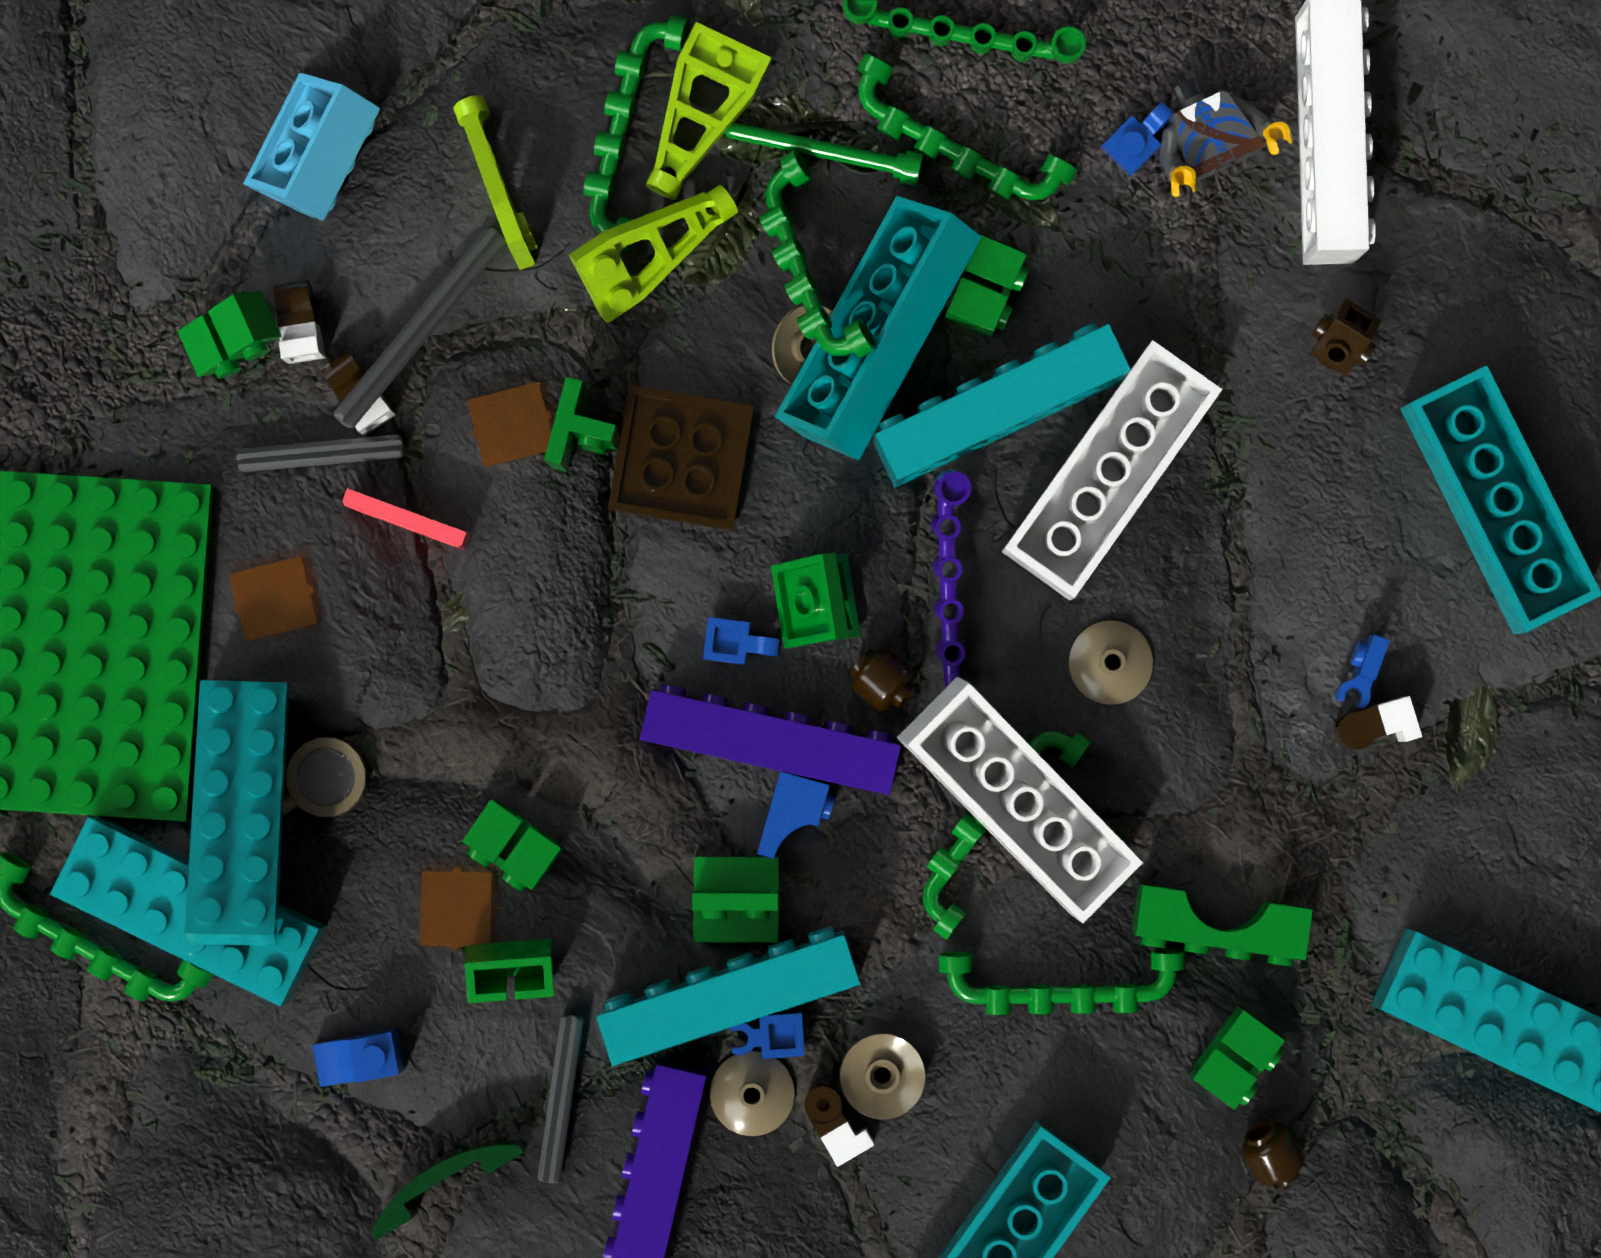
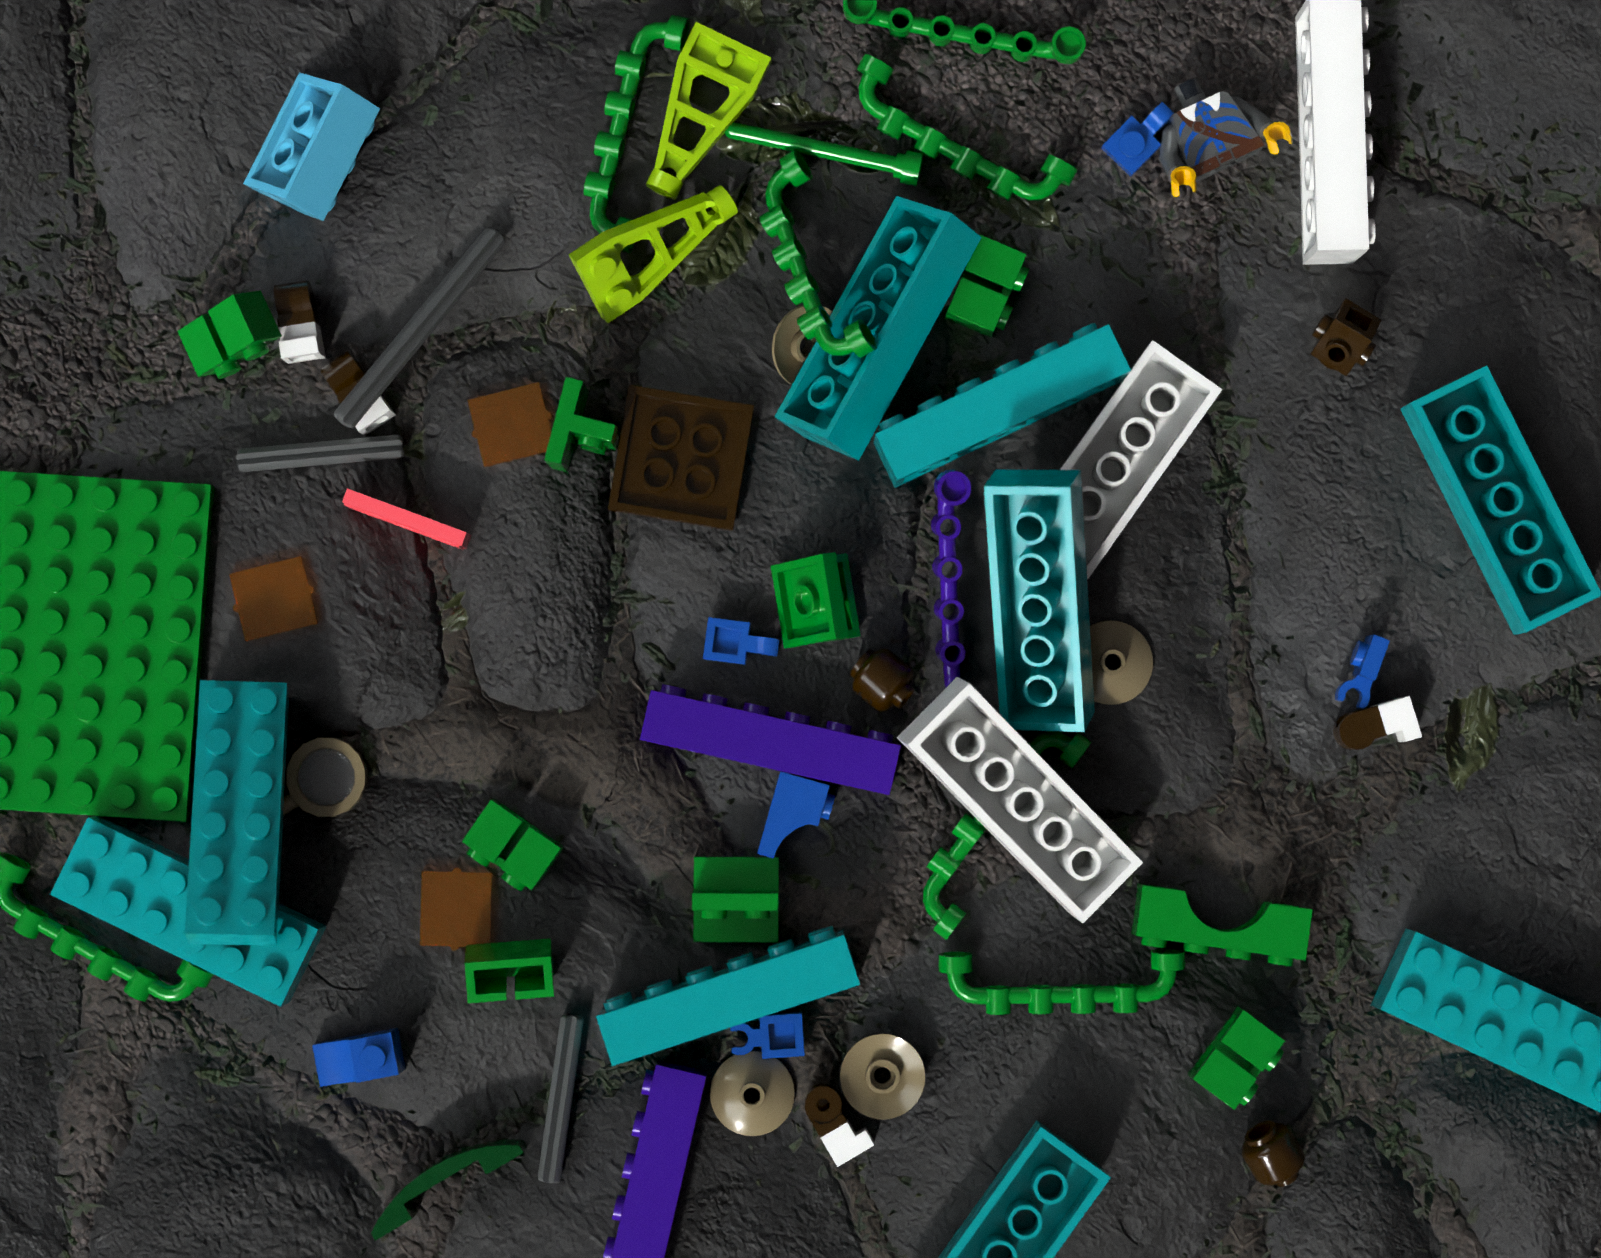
(471, 115): lime plate -> none
(1040, 599): none -> teal brick

